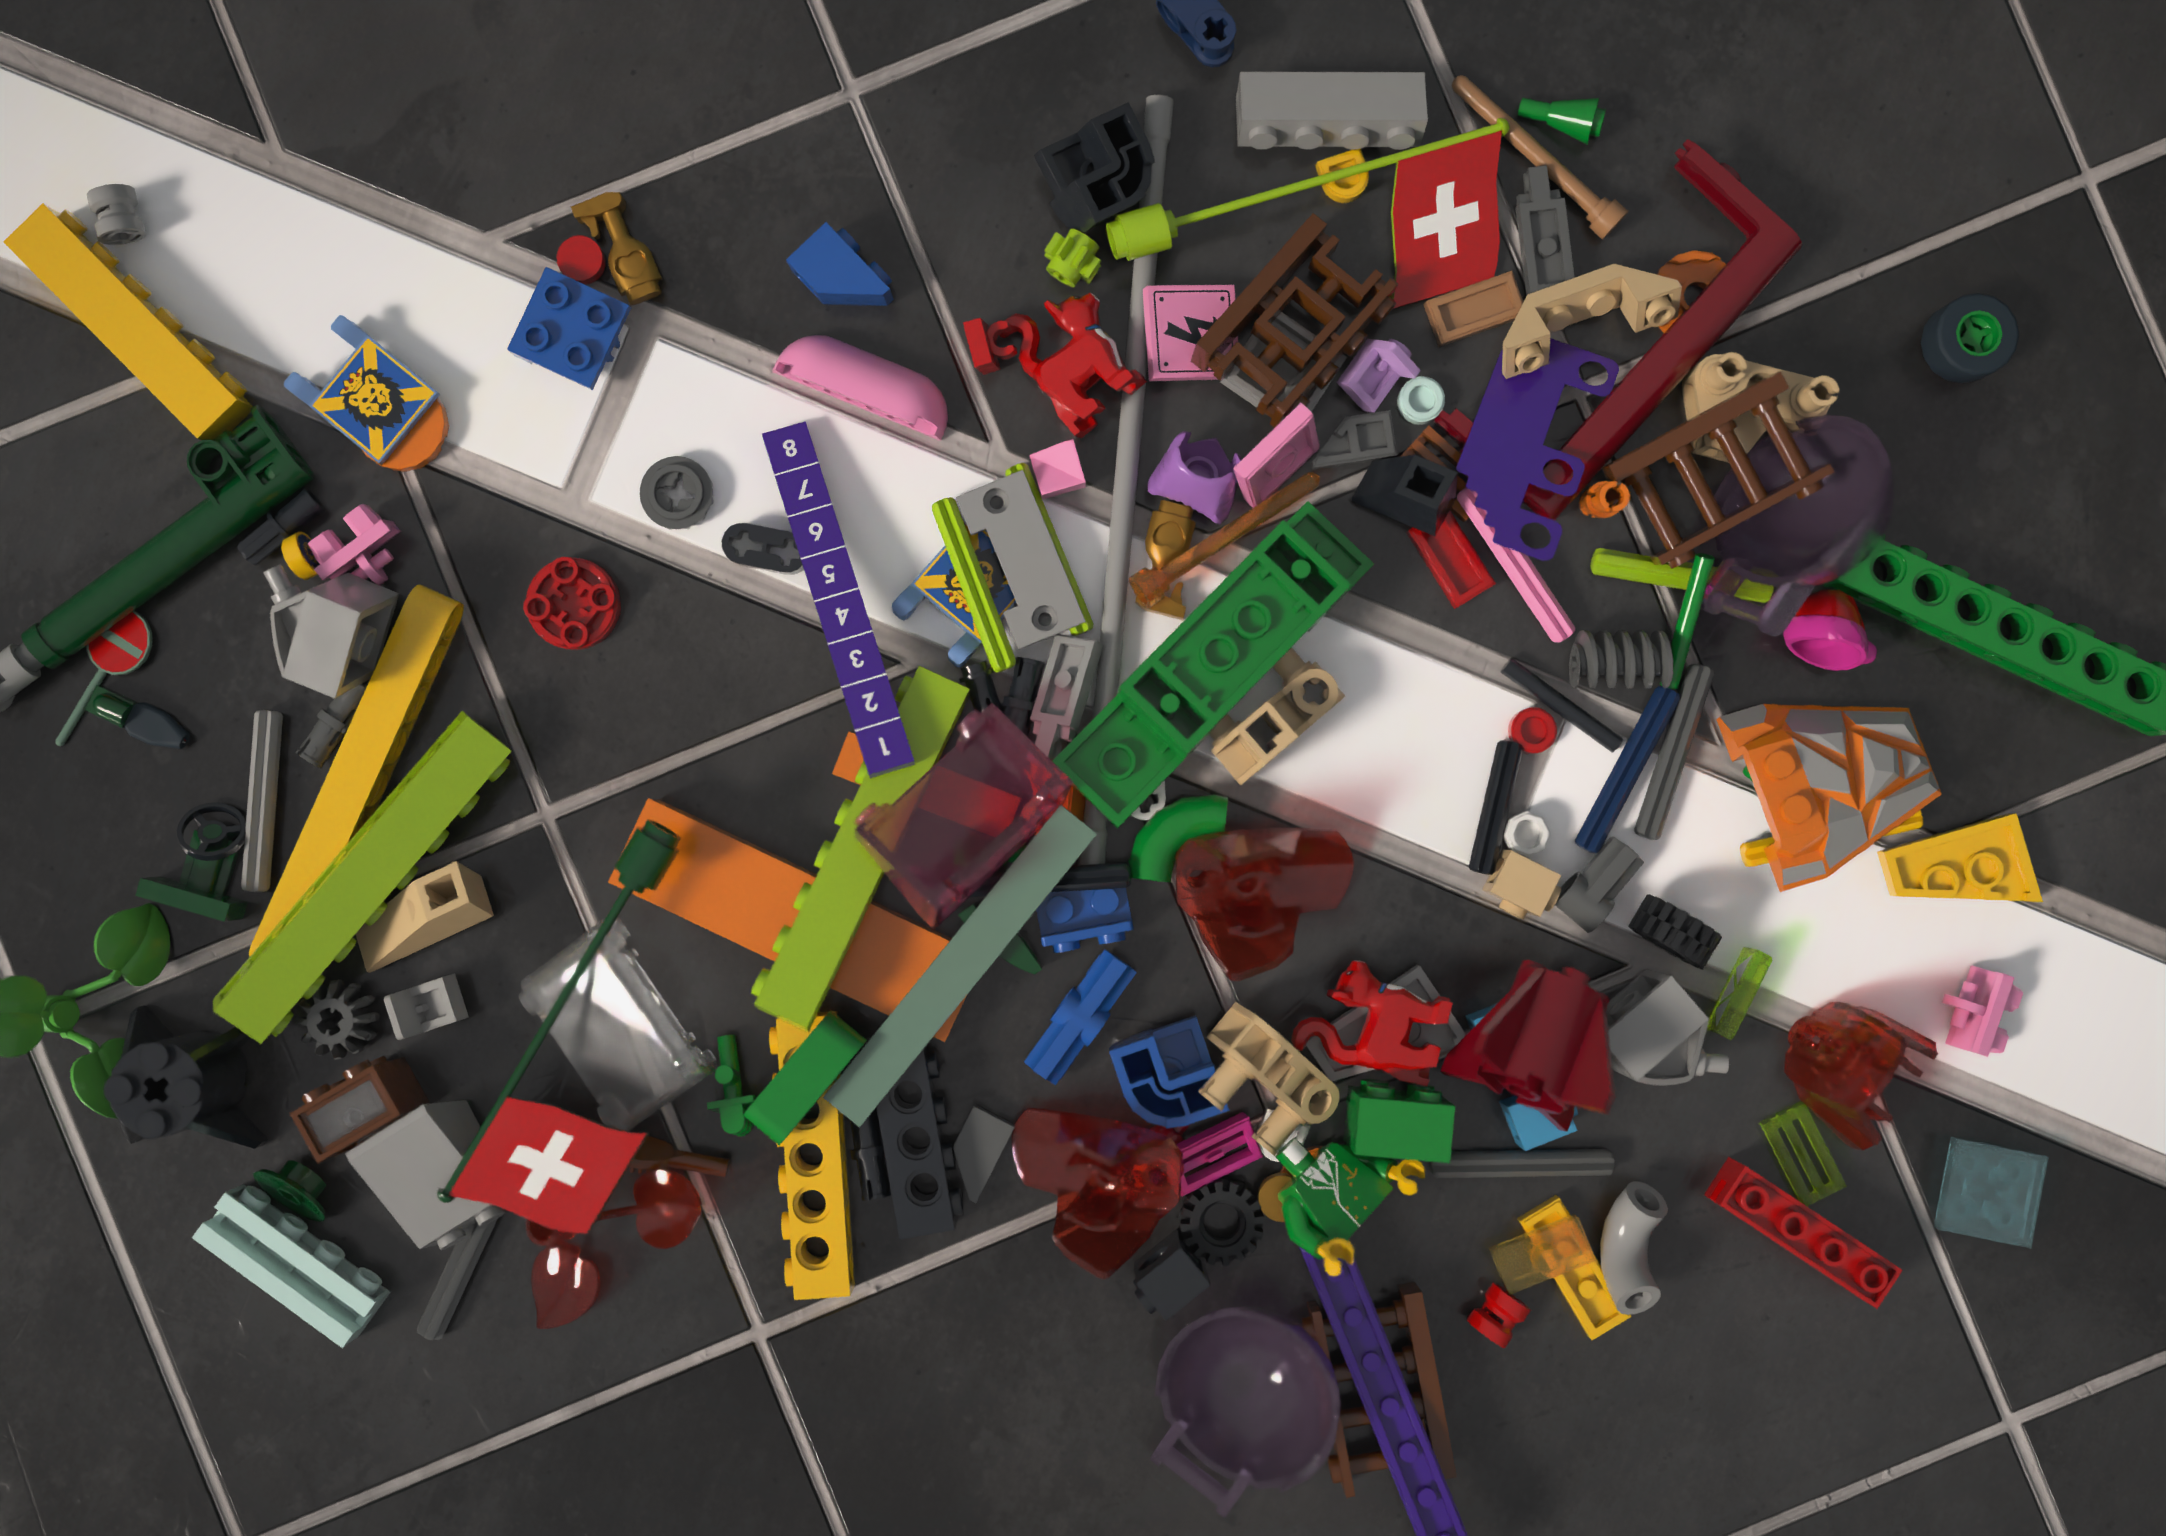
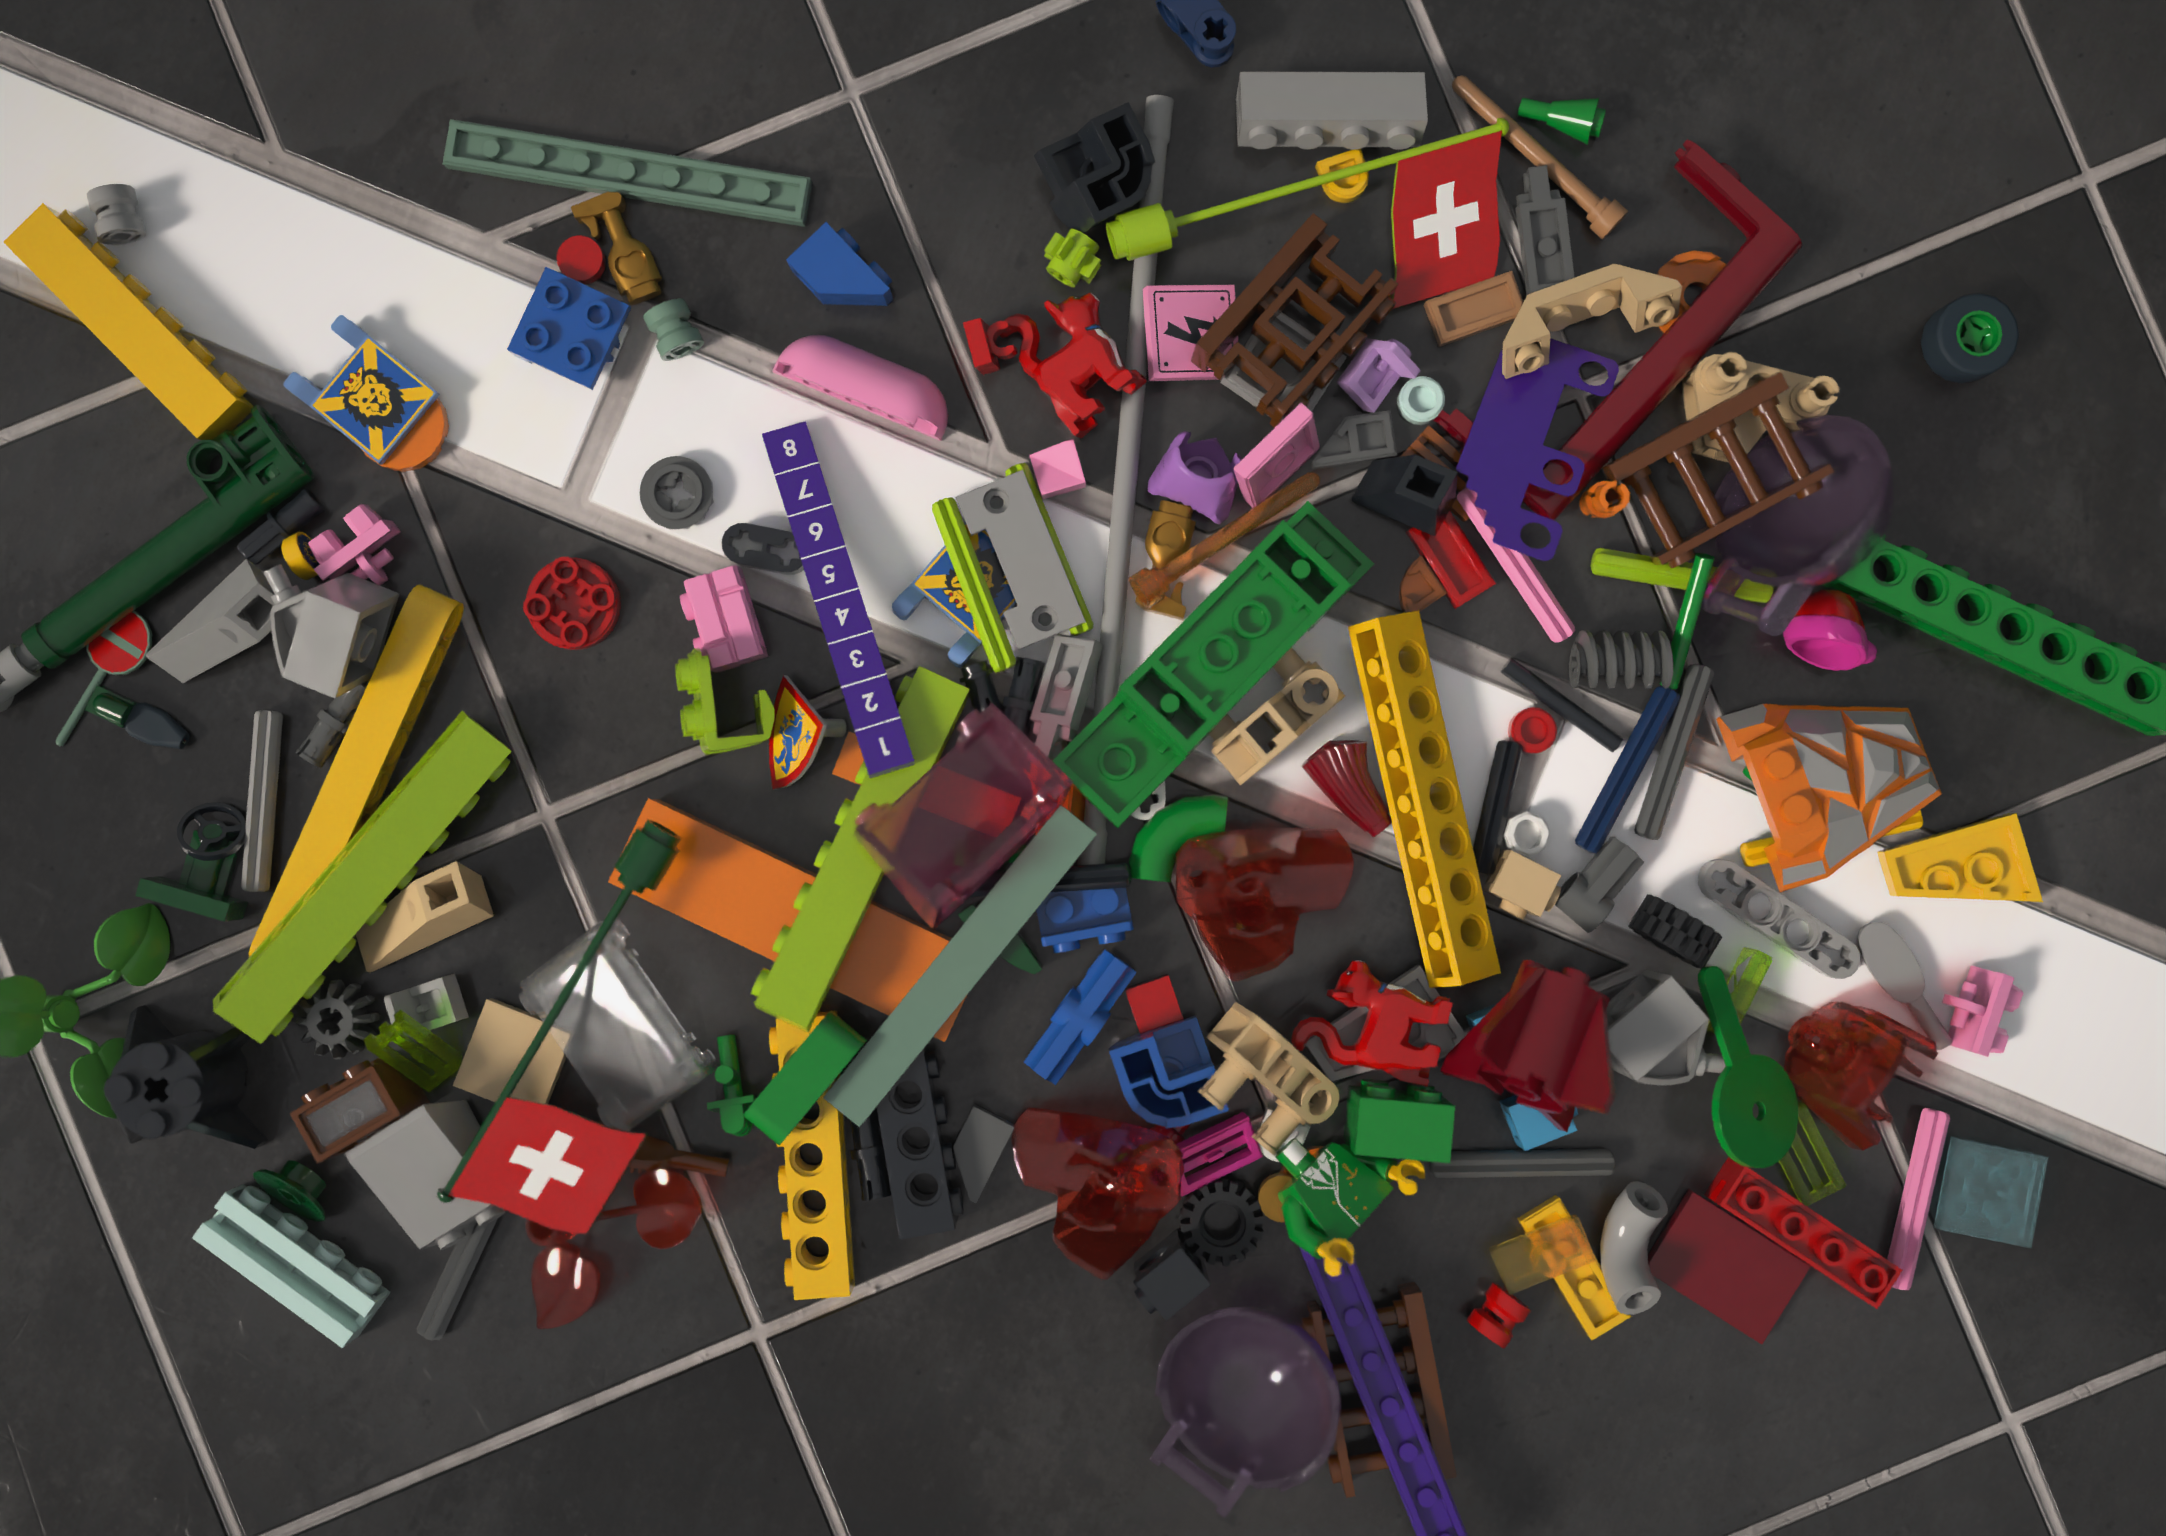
(219, 626): none -> light grey slope
(421, 1034): none -> clear neon green tile
(498, 1047): none -> tan tile
(628, 171): none -> sand green tile
(674, 332): none -> sand green wheel
(699, 717): none -> lime piece
(723, 618): none -> bright pink brick
(796, 735): none -> shield
(1154, 1004): none -> red tile
(1344, 777): none -> dark red piece
(1419, 587): none -> dark orange tile
(1424, 800): none -> yellow brick
(1726, 1266): none -> dark red tile
(1745, 1082): none -> green piece
(1781, 914): none -> light grey beam
(1900, 976): none -> light grey piece
(1918, 1194): none -> bright pink axle

